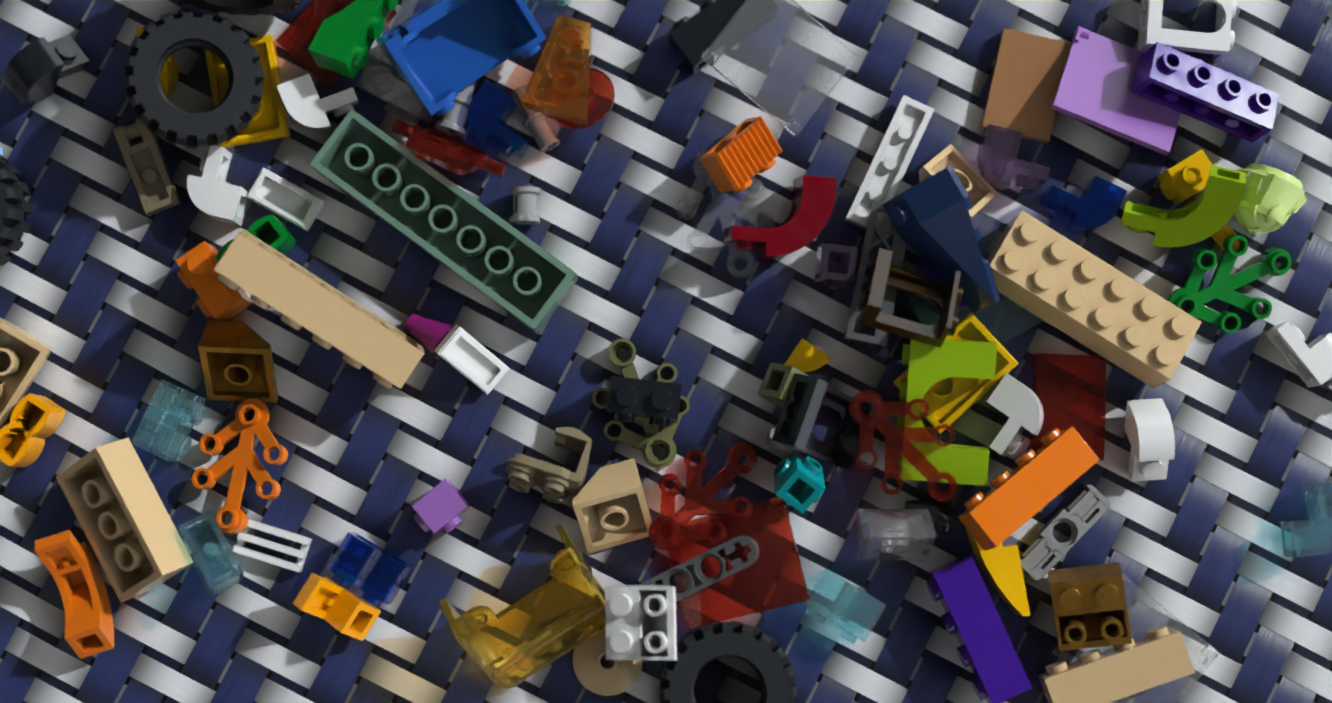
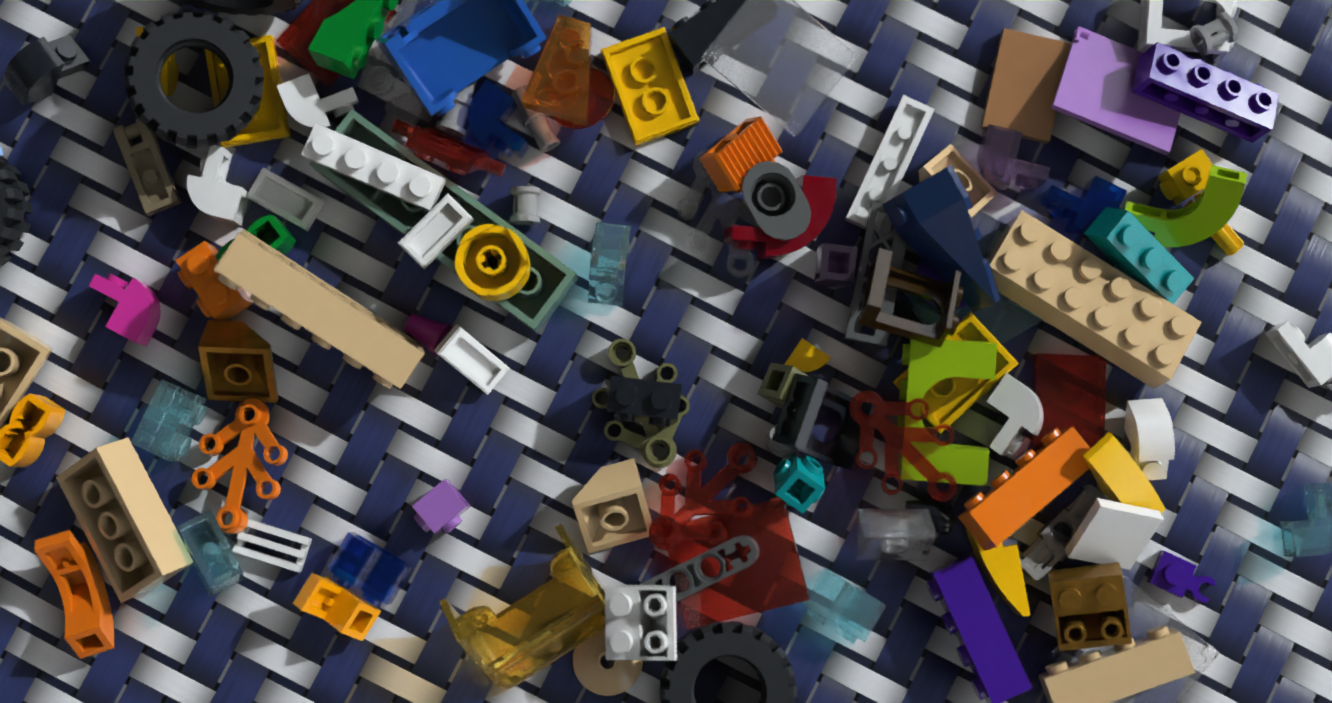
(137, 309): none -> dark pink brick
(373, 167): none -> white plate
(436, 231): none -> white tile
(472, 258): none -> yellow brick
(553, 480): dark tan piece -> none
(609, 264): none -> clear light blue brick
(649, 86): none -> yellow tile
(776, 200): none -> dark grey piece
(1113, 533): none -> white tile
(1120, 475): none -> yellow slope
(1138, 253): none -> teal brick
(1176, 577): none -> dark purple plate
(1224, 284): green plant -> none
(1225, 28): none -> light grey bush
(1268, 199): yellowish green helmet -> none

